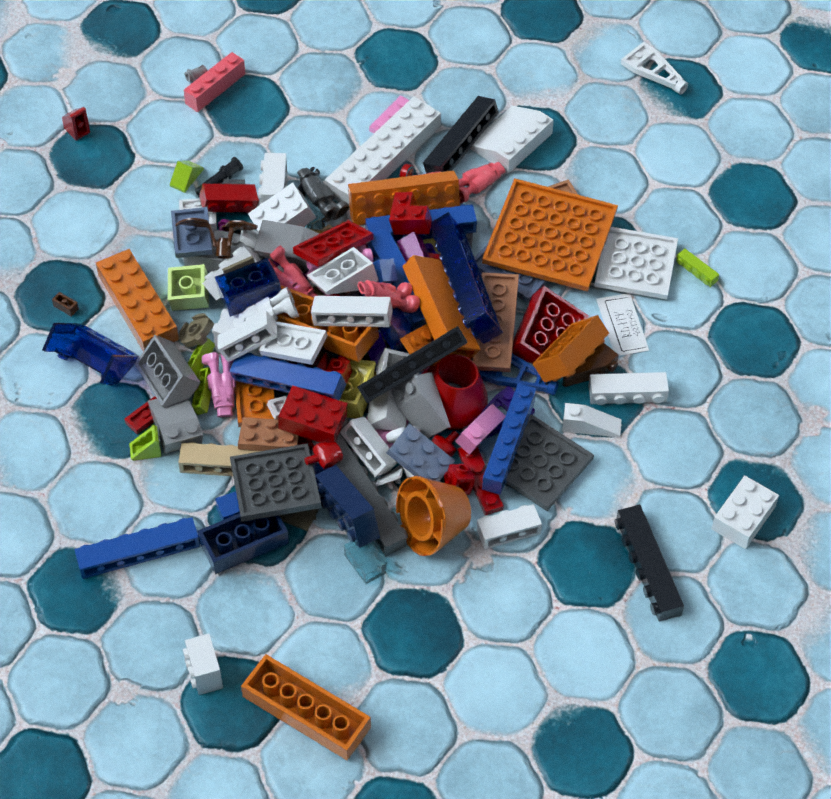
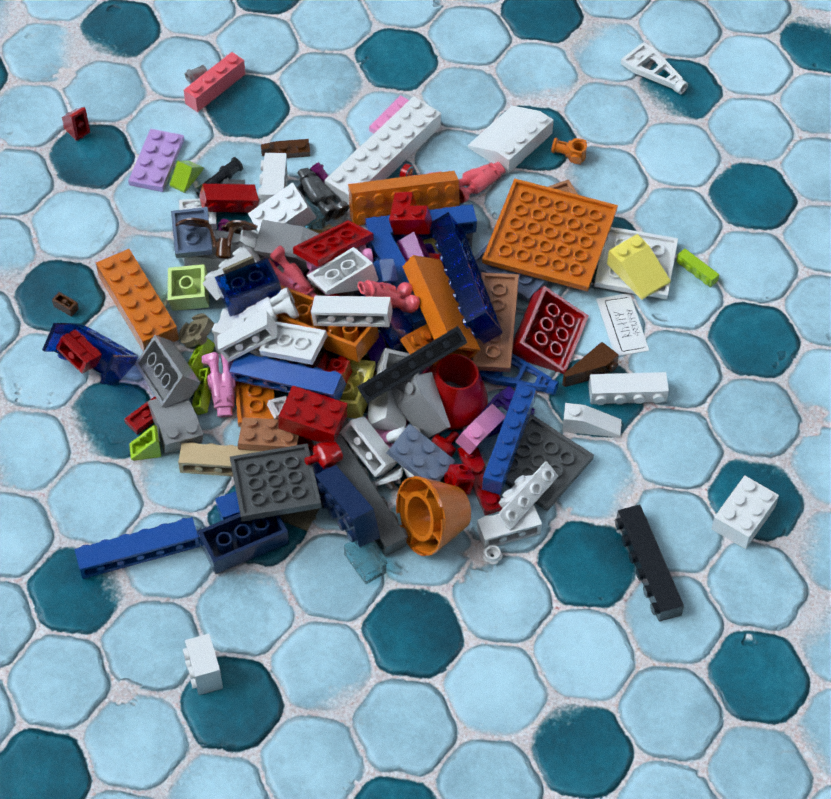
(78, 351): none -> red brick
(156, 160): none -> lavender plate
(292, 148): none -> reddish brown hinge
(306, 707): orange brick -> none
(320, 172): none -> magenta pin
(462, 135): black brick -> none
(492, 550): none -> white plate
(524, 494): none -> white bracket
(571, 349): orange brick -> none
(574, 150): none -> orange connector
(637, 266): none -> light yellow slope

